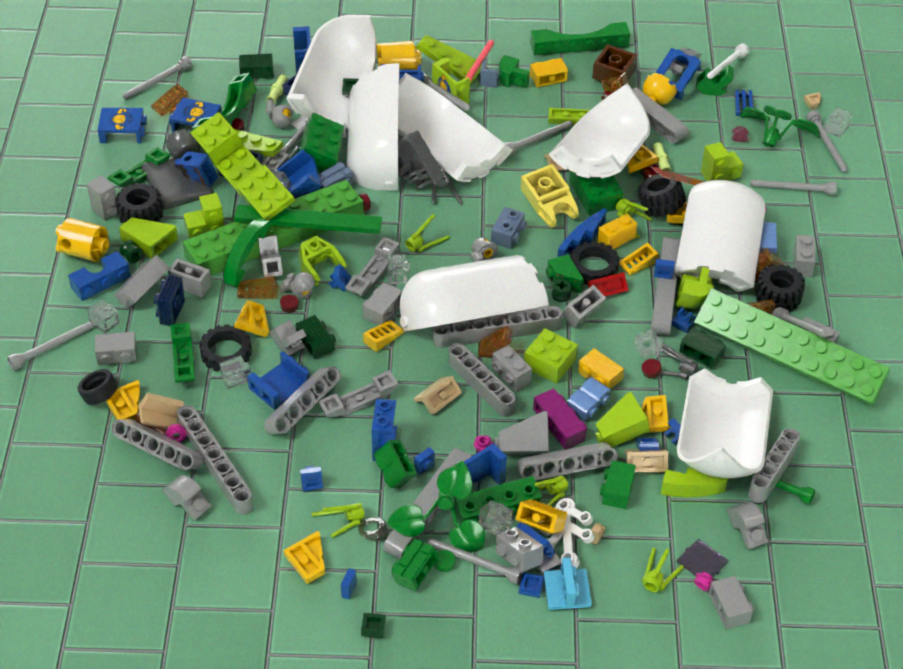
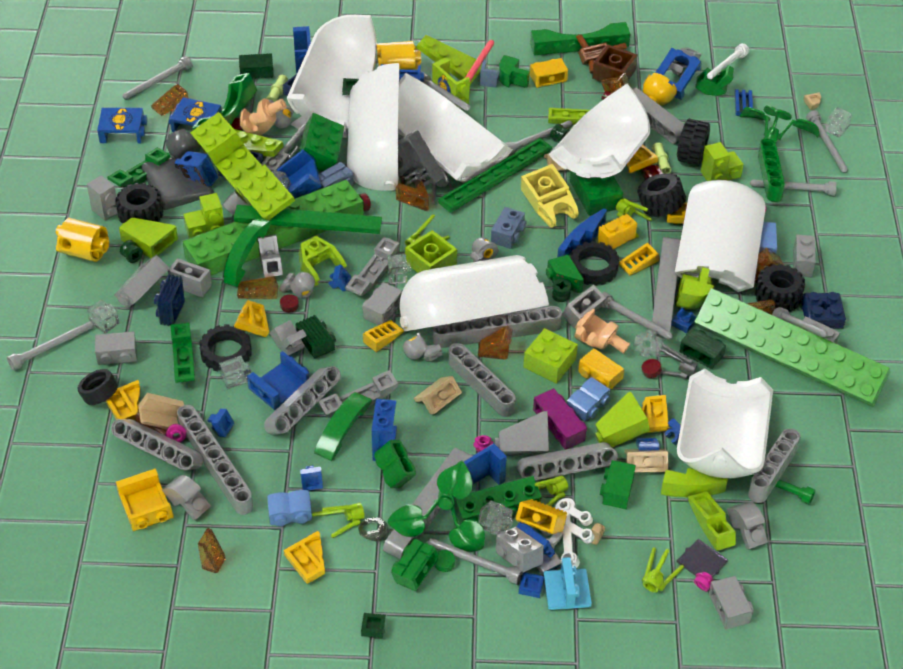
(88, 284): blue arch -> none
(144, 500): none -> yellow panel
(210, 552): none -> clear orange slope
(221, 422): none -> blue tile
(232, 201): none -> light grey panel
(264, 119): none -> light nougat piece
(289, 507): none -> medium blue brick
(340, 424): none -> green slope
(348, 583): blue tile -> none
(415, 197): none -> clear orange slope
(417, 348): none -> light grey piece
(424, 460): blue plate -> none
(430, 253): none -> lime brick
(494, 175): none -> green tile
(512, 368): light grey brick -> none
(558, 132): none -> dark green wheel
(590, 54): none -> dark orange piece
(598, 333): none -> light nougat piece
(610, 284): red plate -> none
(610, 303): none -> light grey piece
(664, 269): blue plate -> none
(677, 177): sticker -> none
(692, 141): none -> black tyre
(712, 521): none -> lime slope
(740, 134): clear pink plate -> none
(771, 170): none -> green beam
(824, 308): none -> dark blue brick

